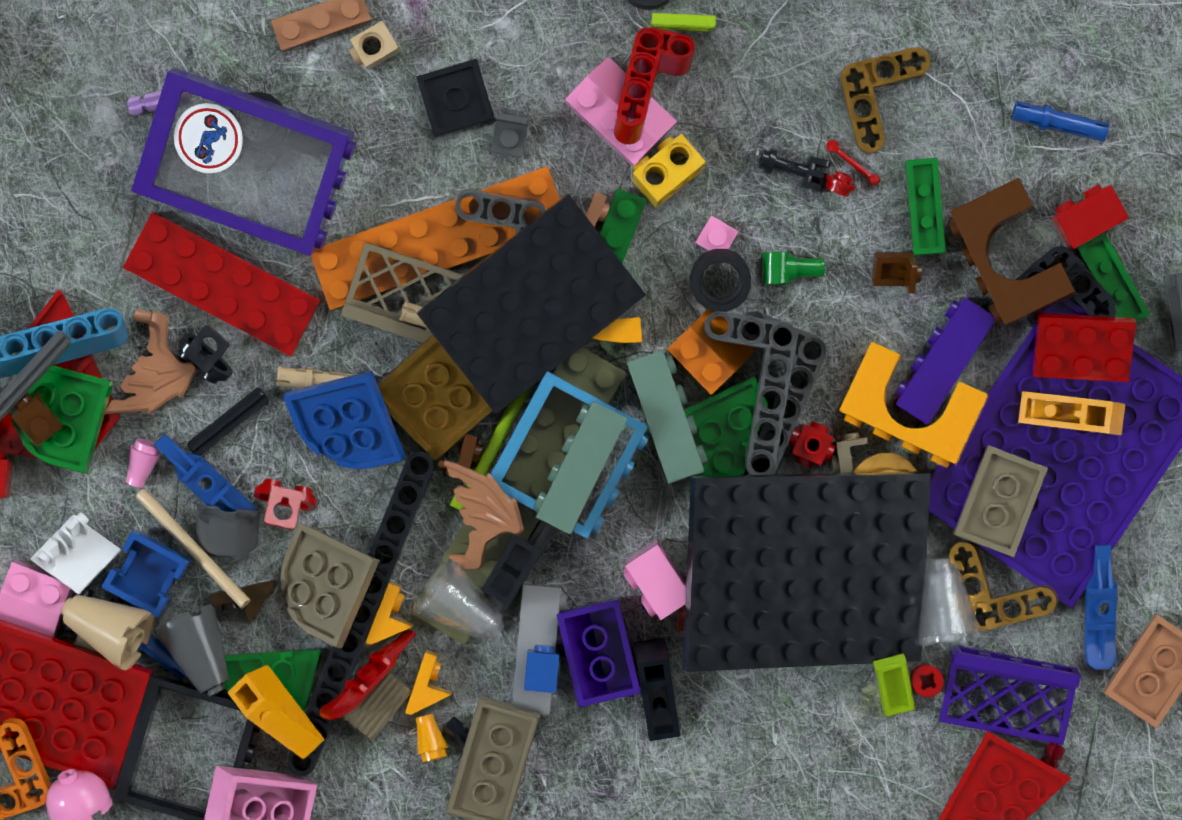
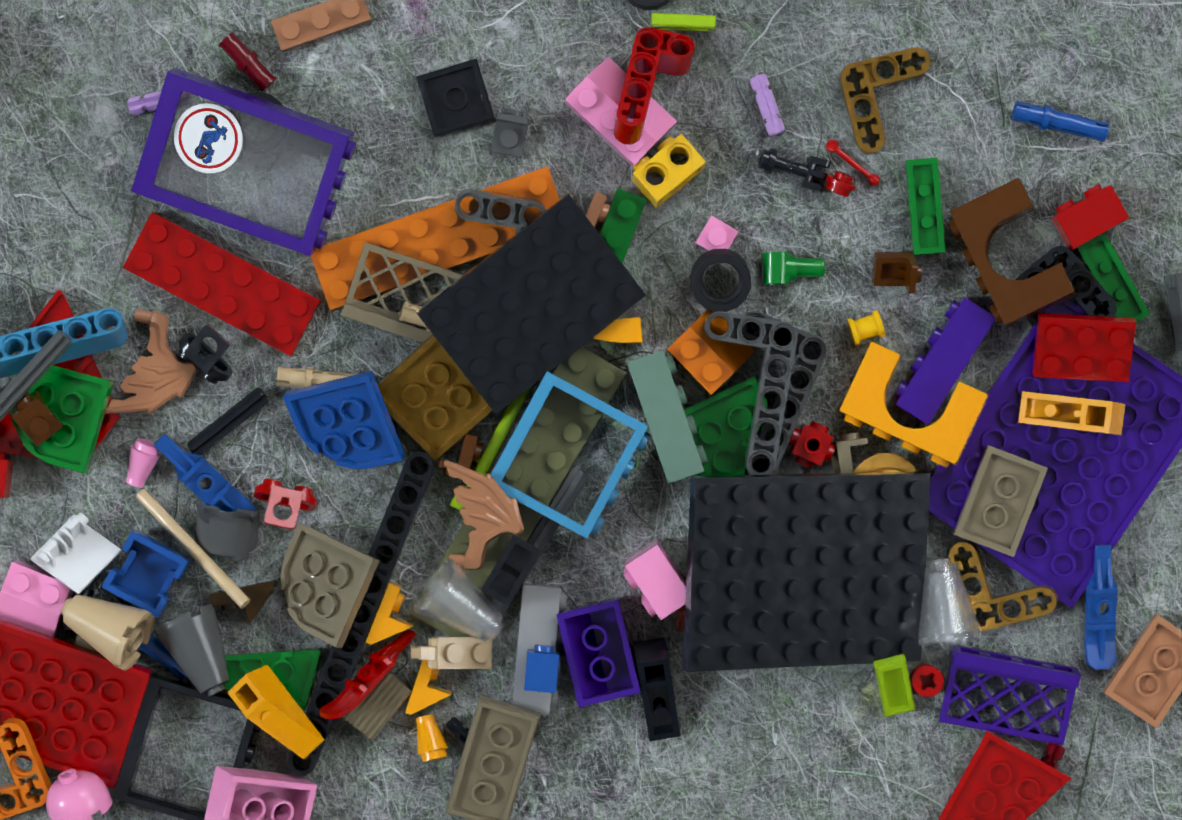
(247, 61): none -> dark red pin
(380, 33): tan brick -> none
(455, 653): none -> tan hinge
(581, 466): sand green brick -> none
(767, 104): none -> lavender axle
(866, 327): none -> yellow bush

